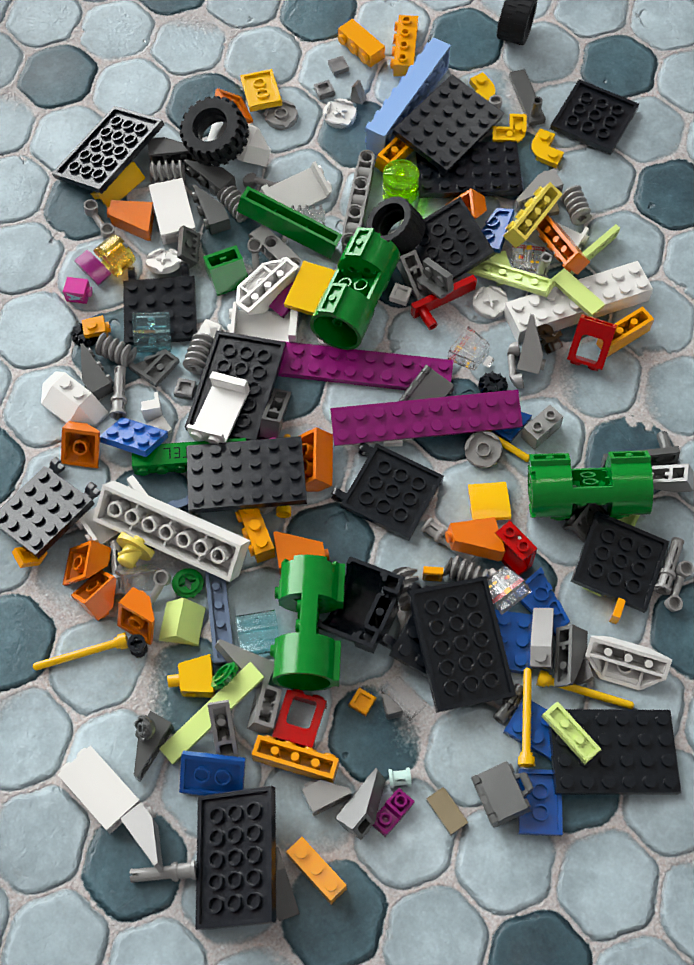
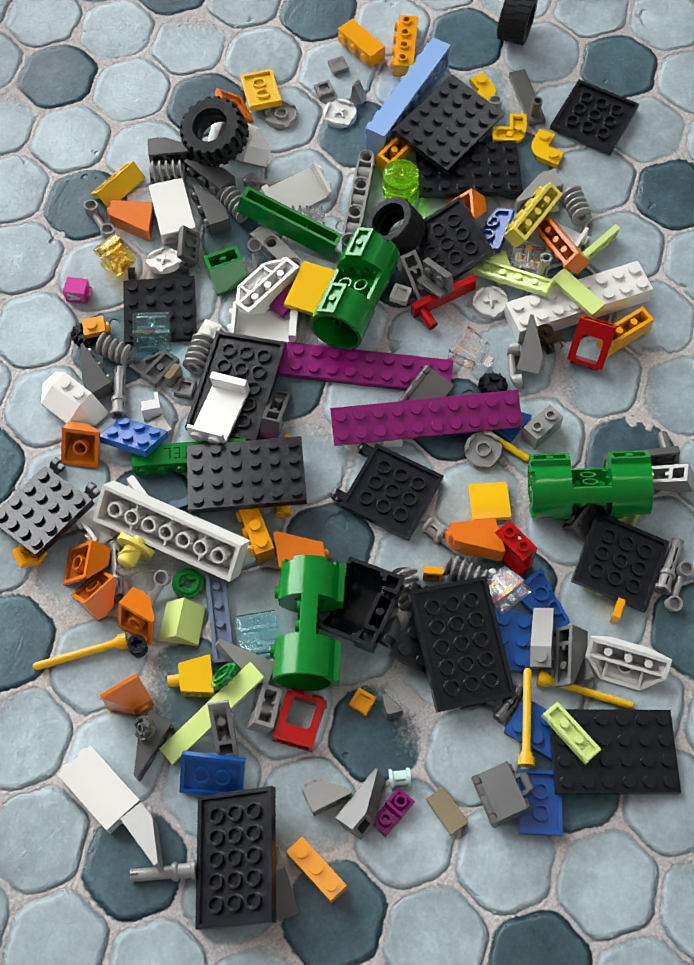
(92, 267): magenta slope -> none
(108, 149): black plate -> none
(128, 697): none -> orange slope
(172, 375): none -> dark tan tile
(295, 759): light orange brick -> none
(317, 459): orange slope -> none

